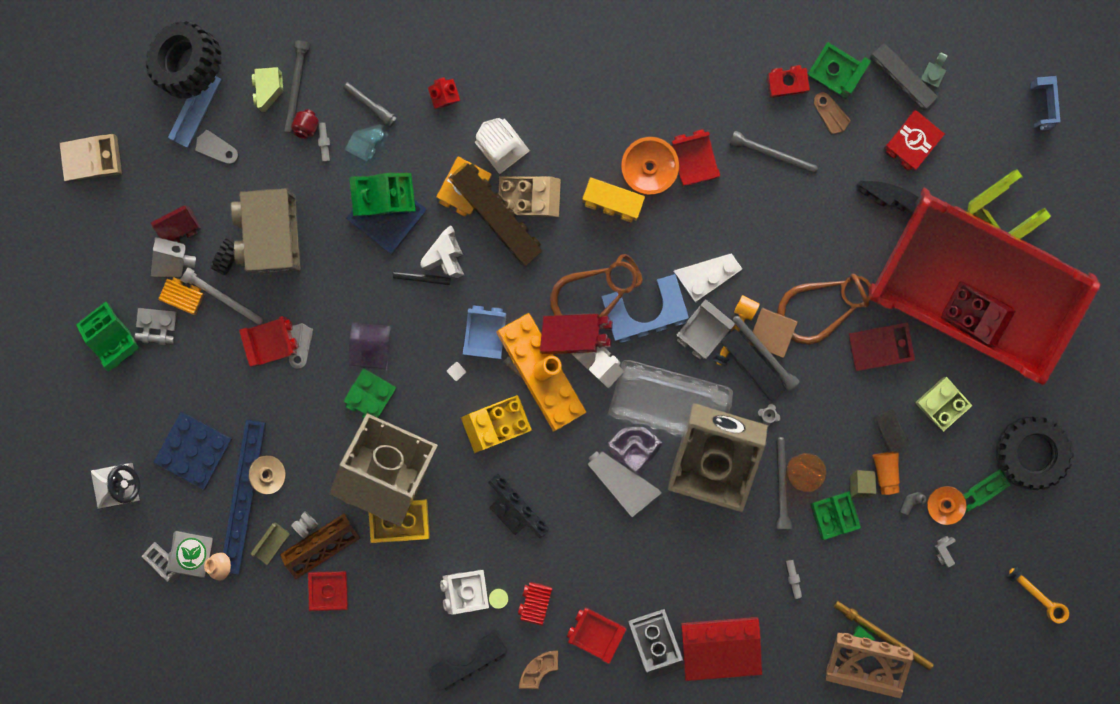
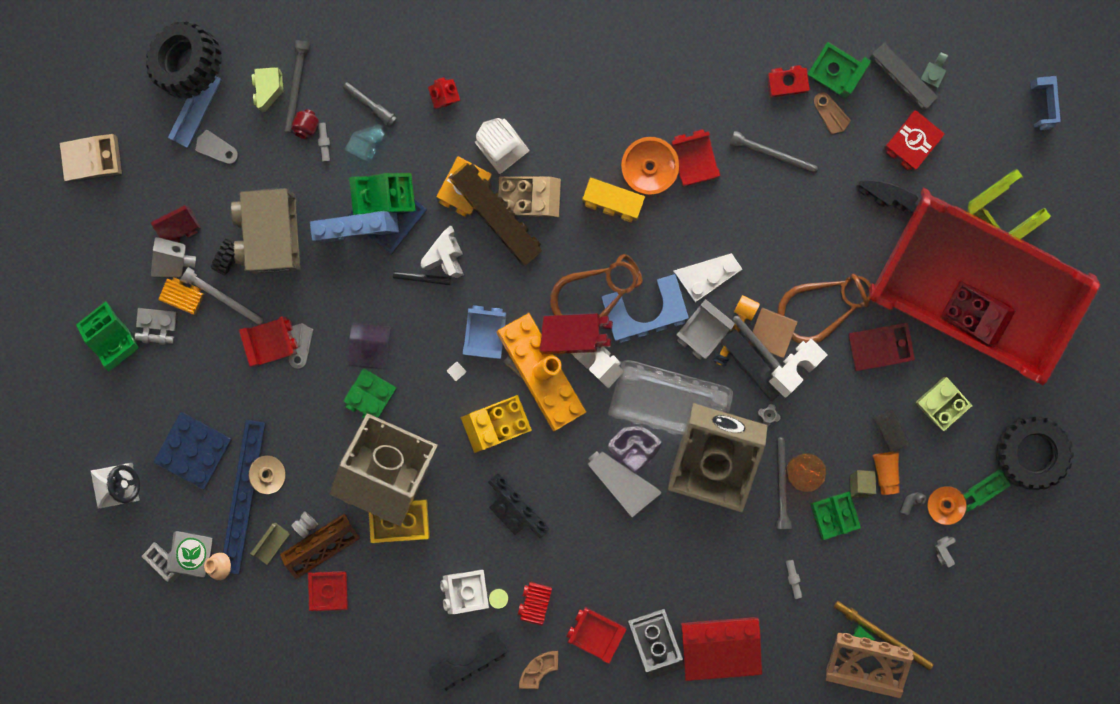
(338, 228): none -> medium blue arch
(787, 378): none -> white arch
(1015, 574): light orange piece -> none

